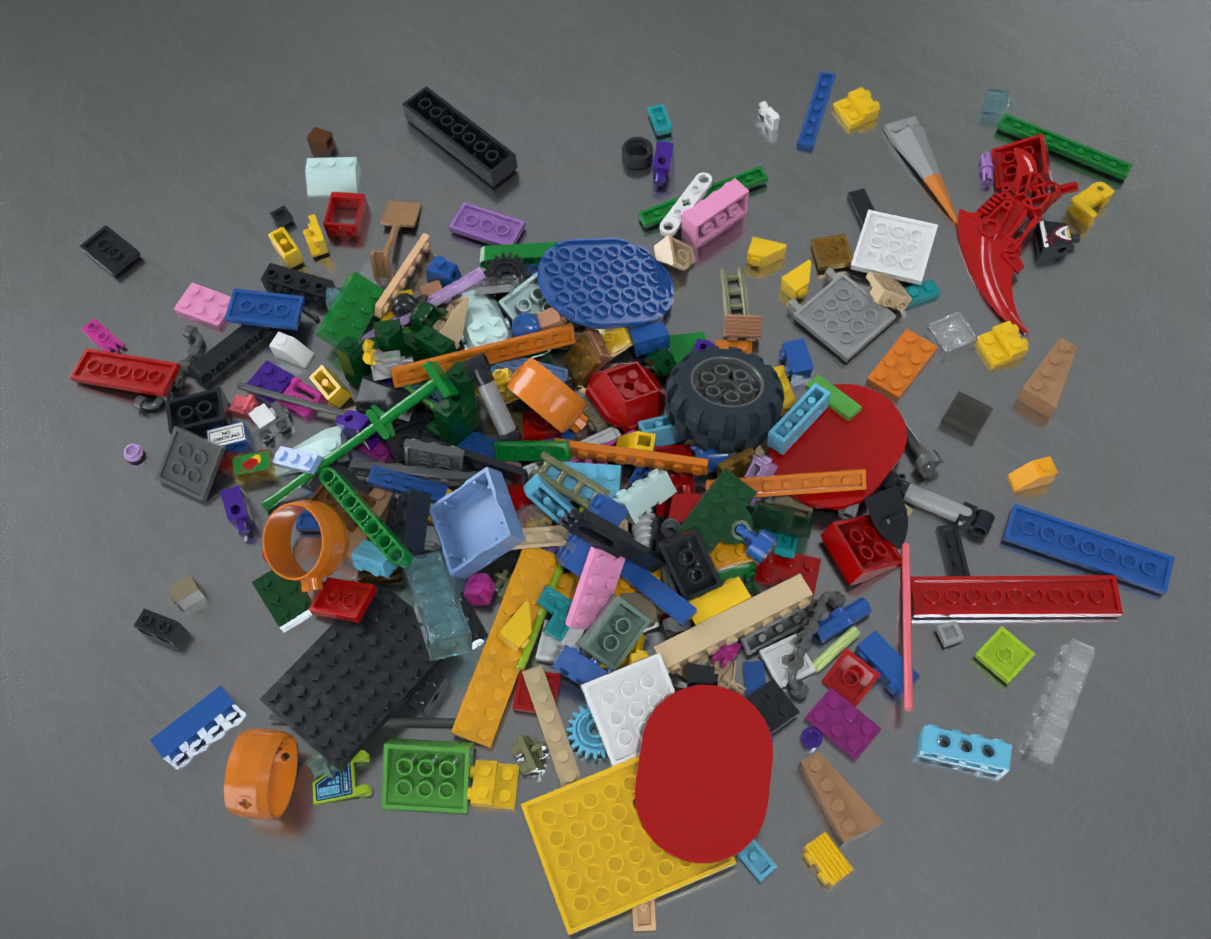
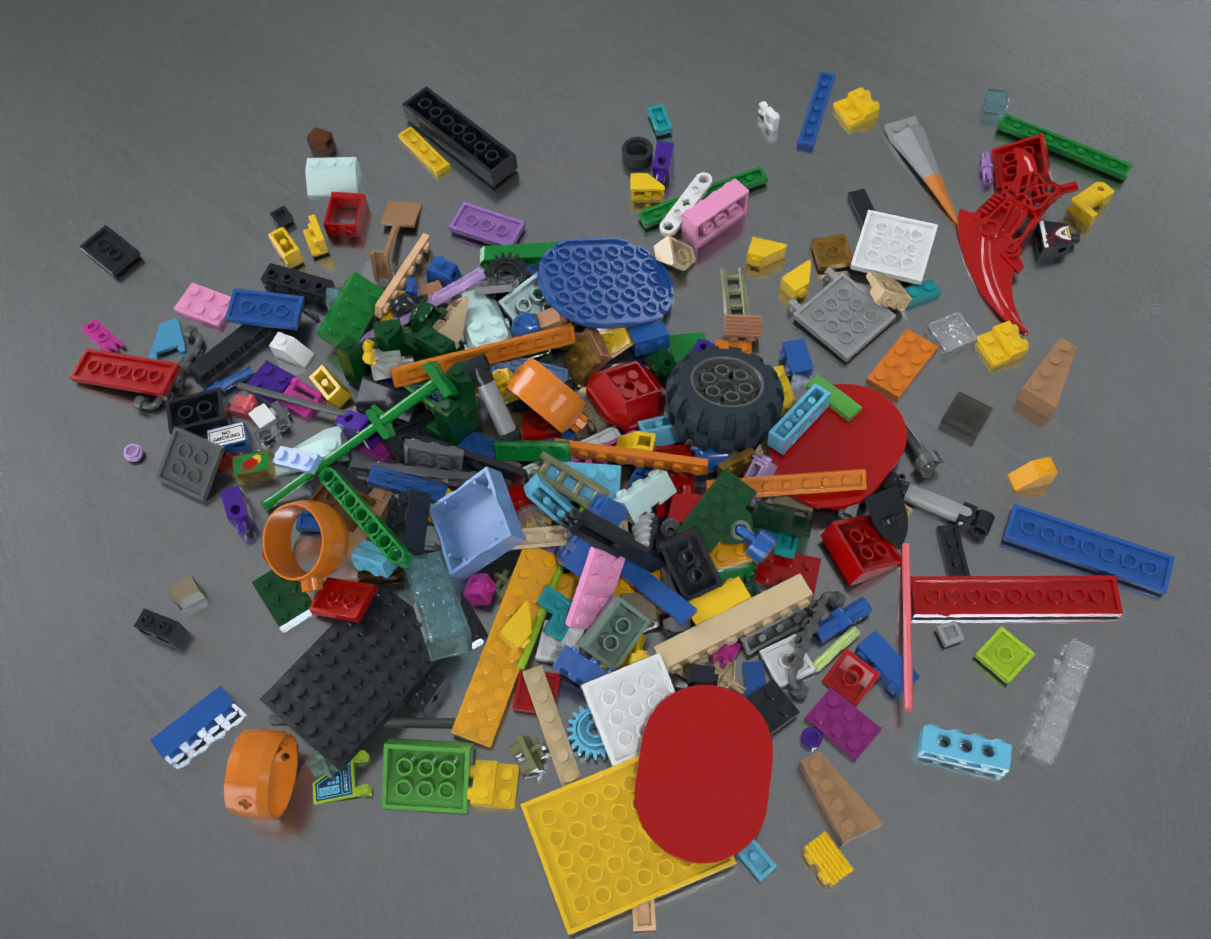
(168, 338): none -> dark azure flag
(232, 380): none -> blue pin
(411, 287): none -> blue plate
(424, 151): none -> yellow tile
(645, 187): none -> yellow slope

